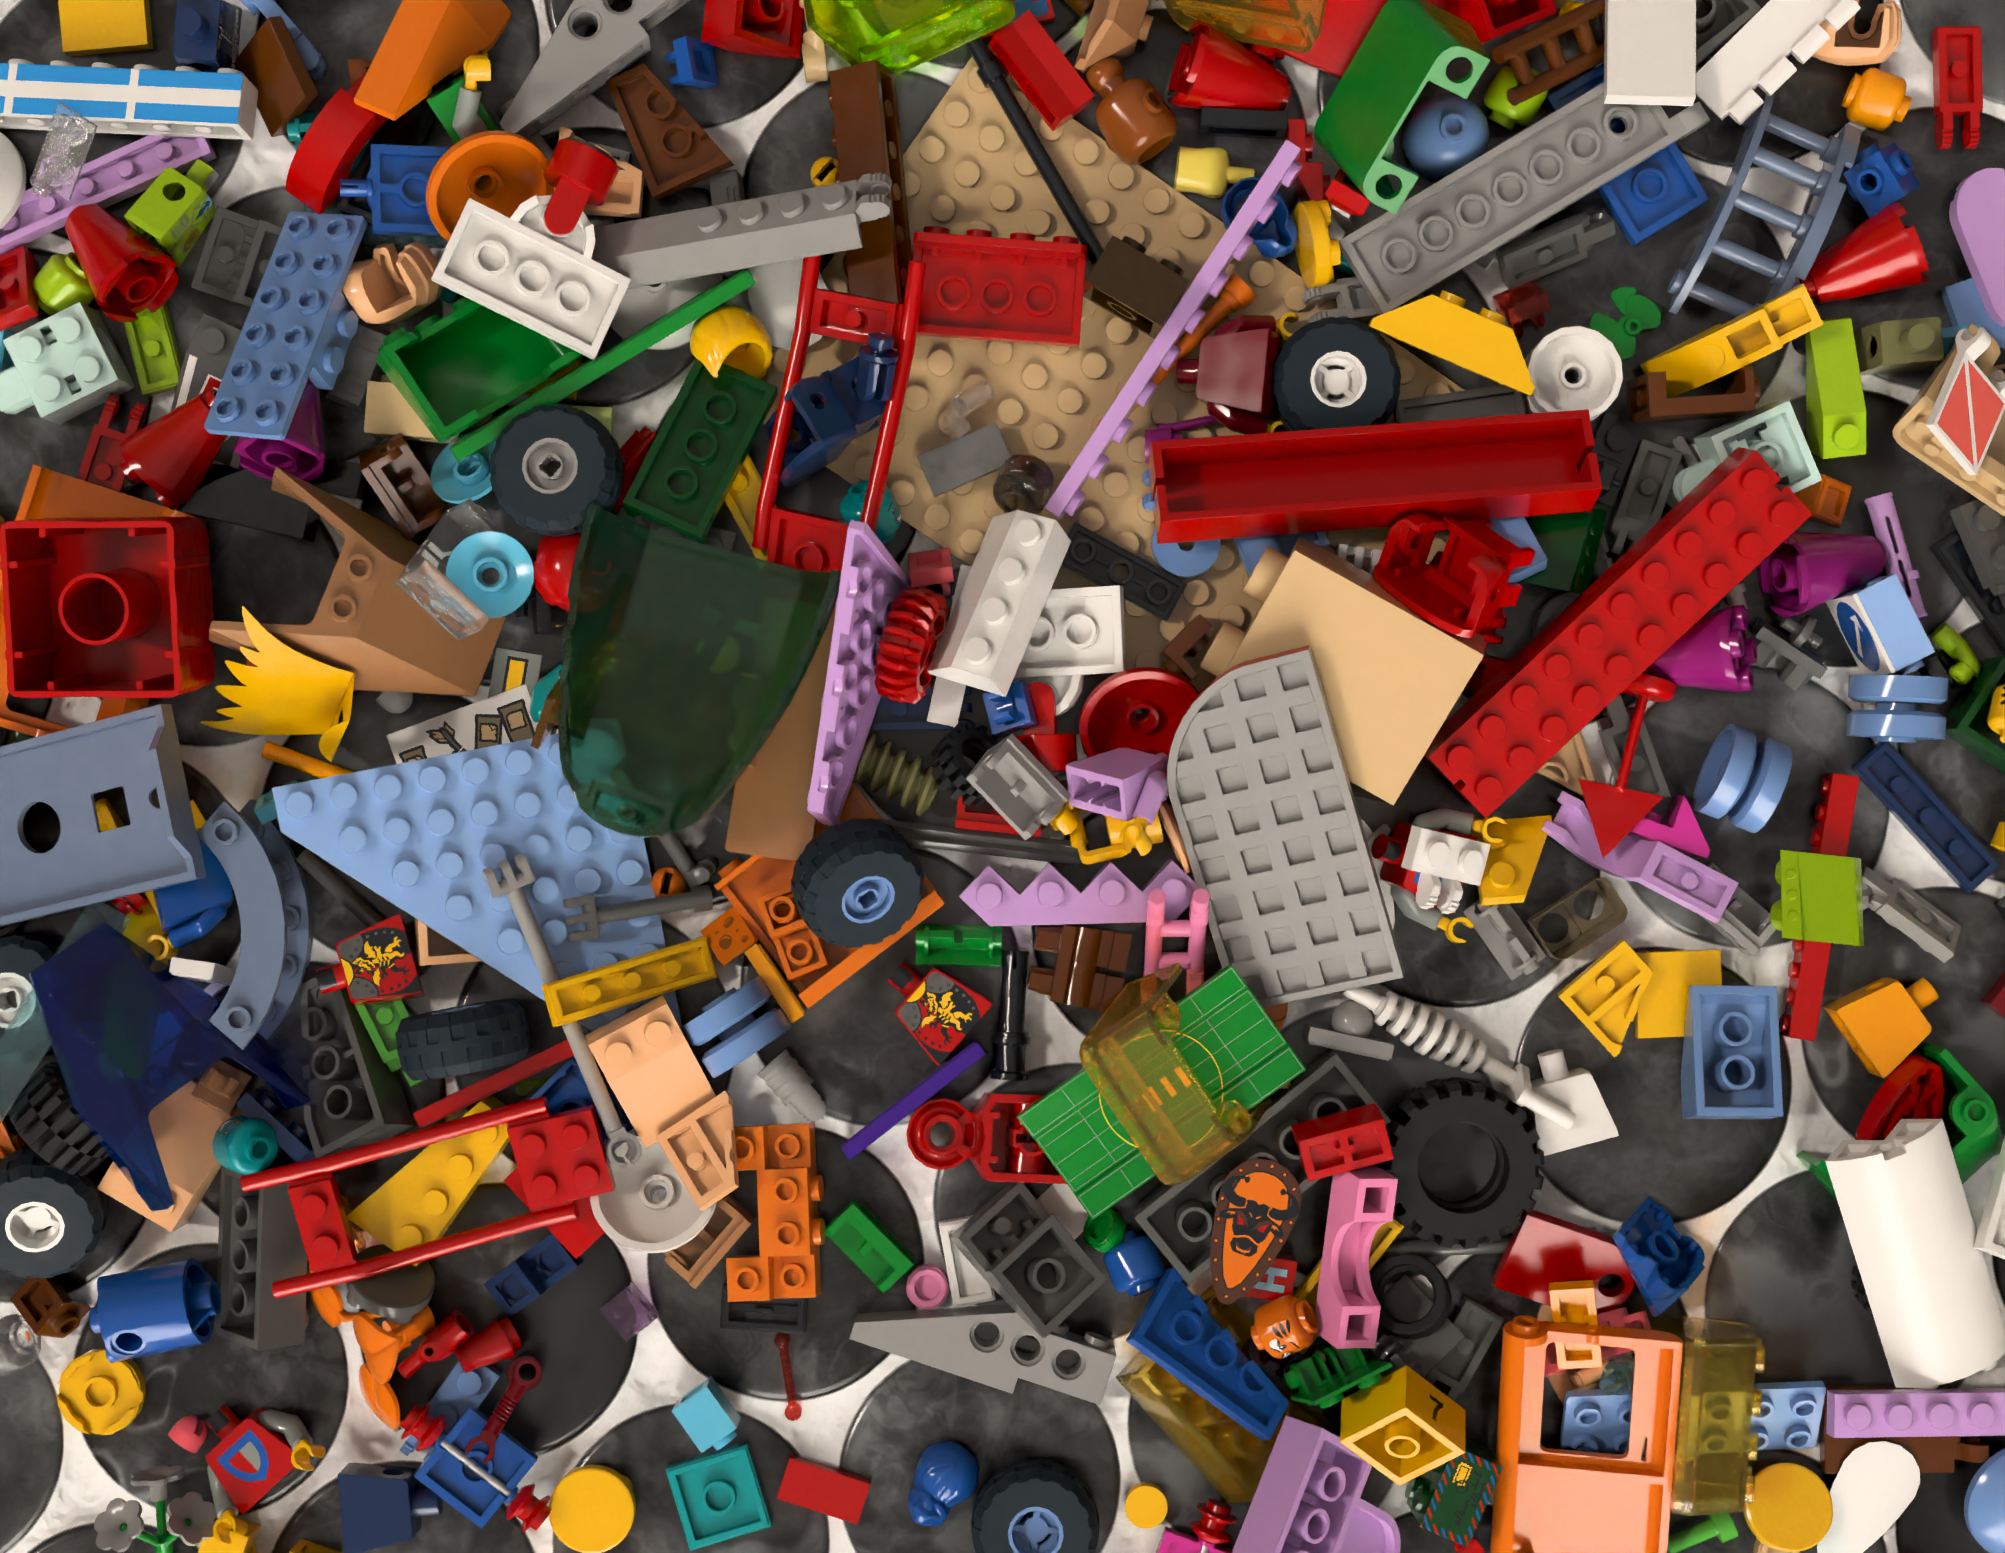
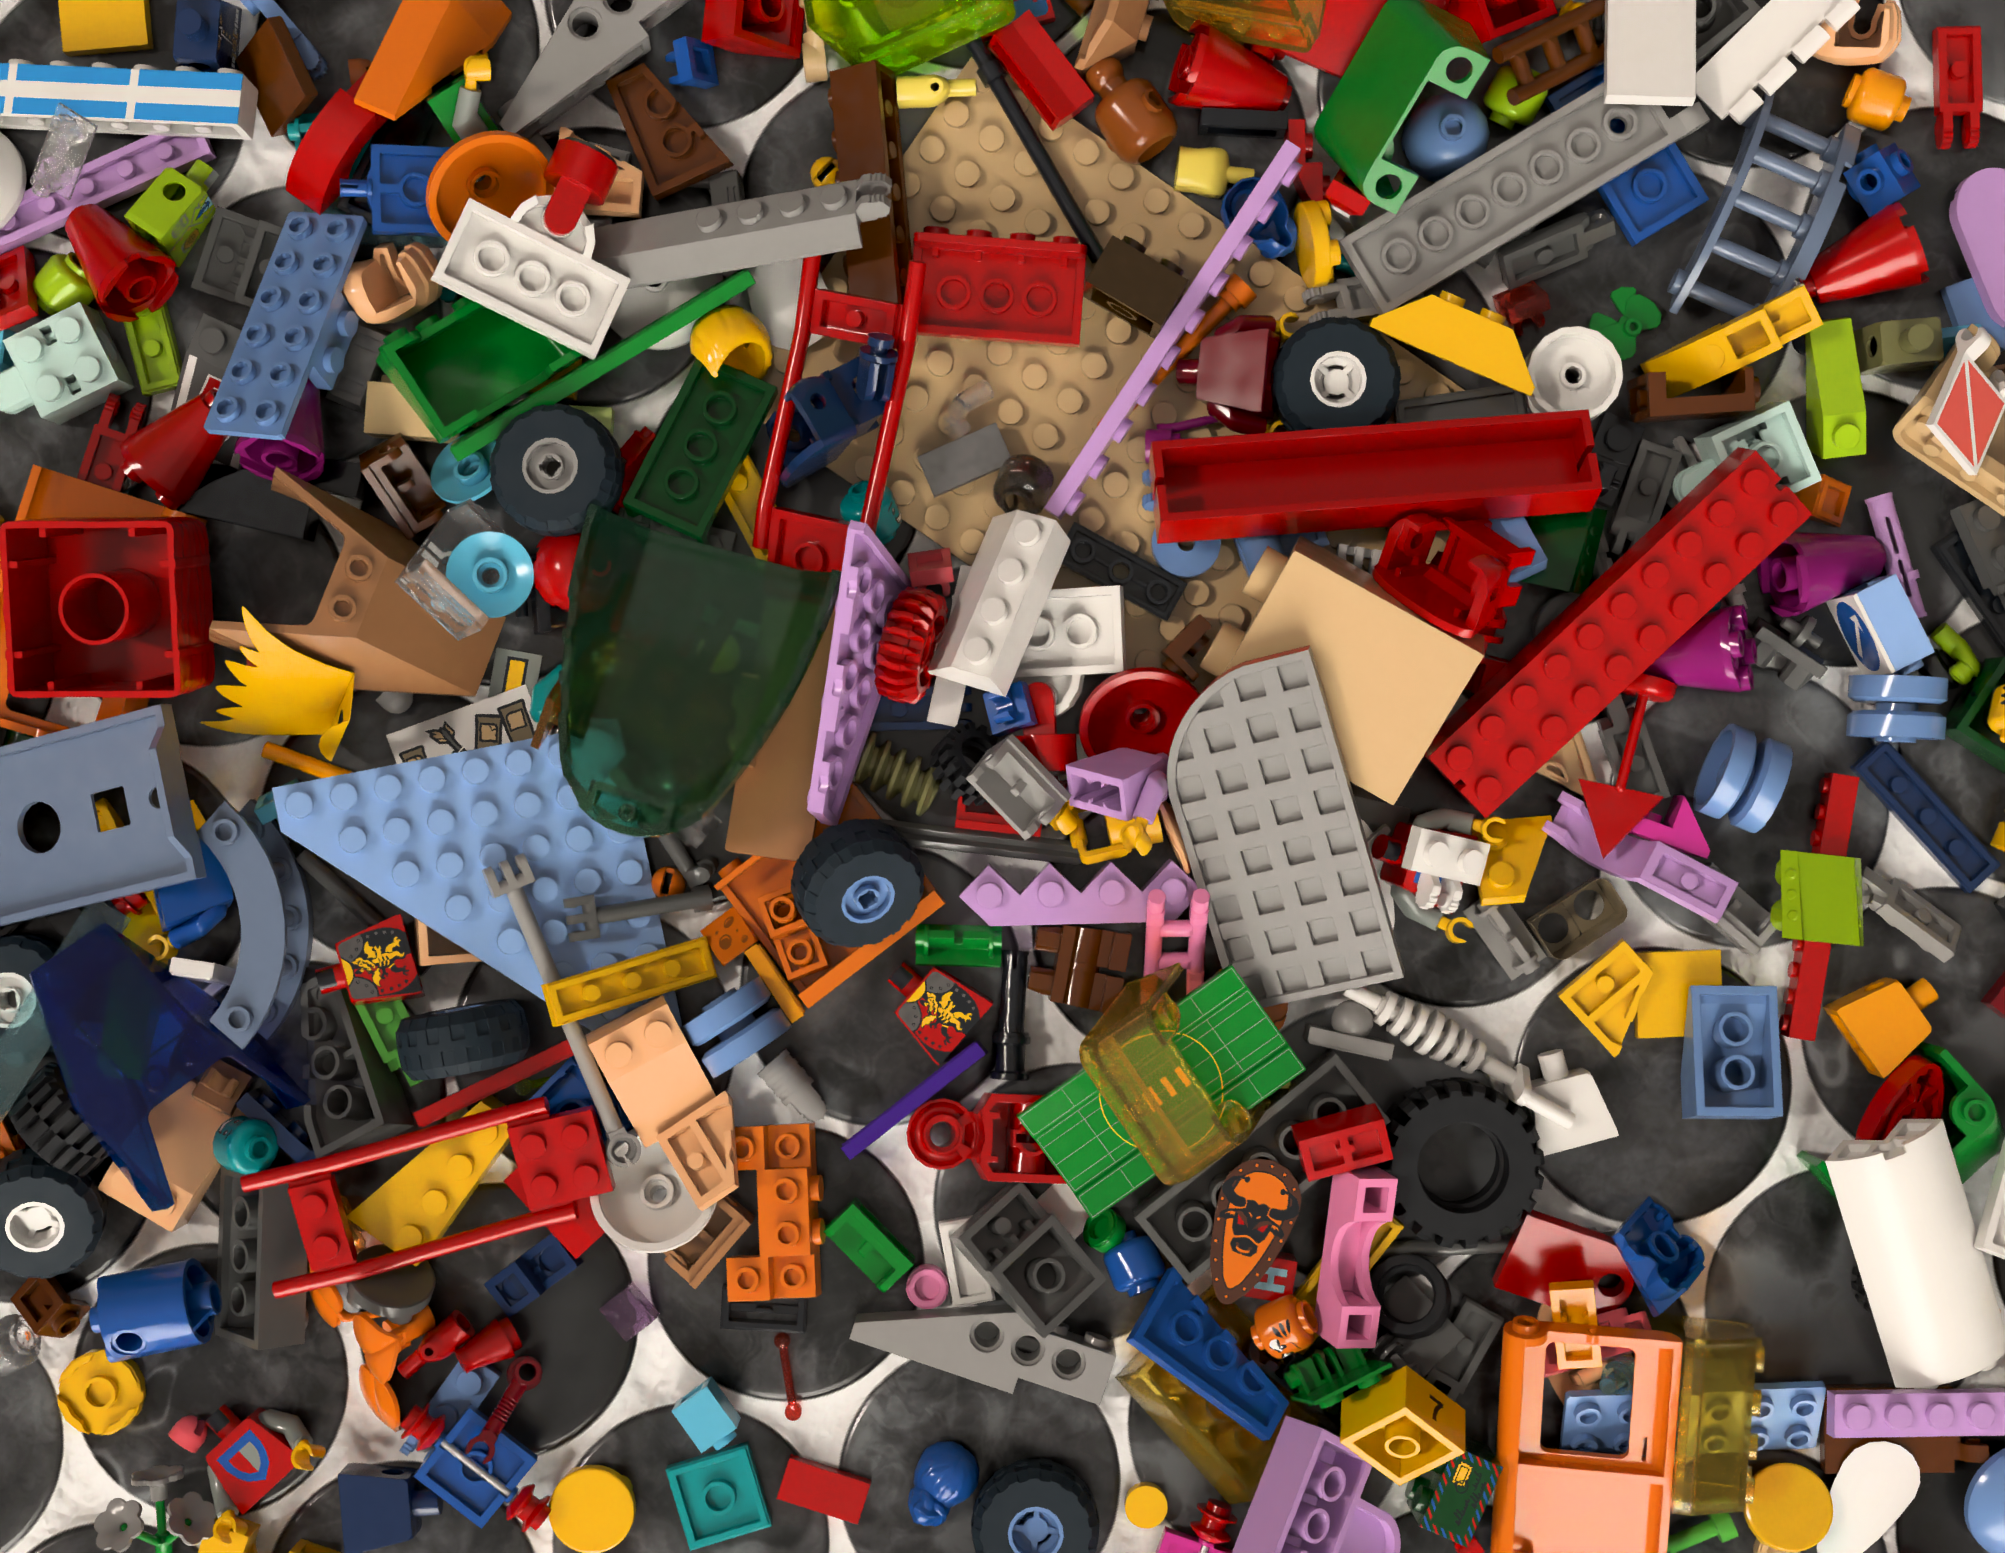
(921, 93): none -> light yellow piece

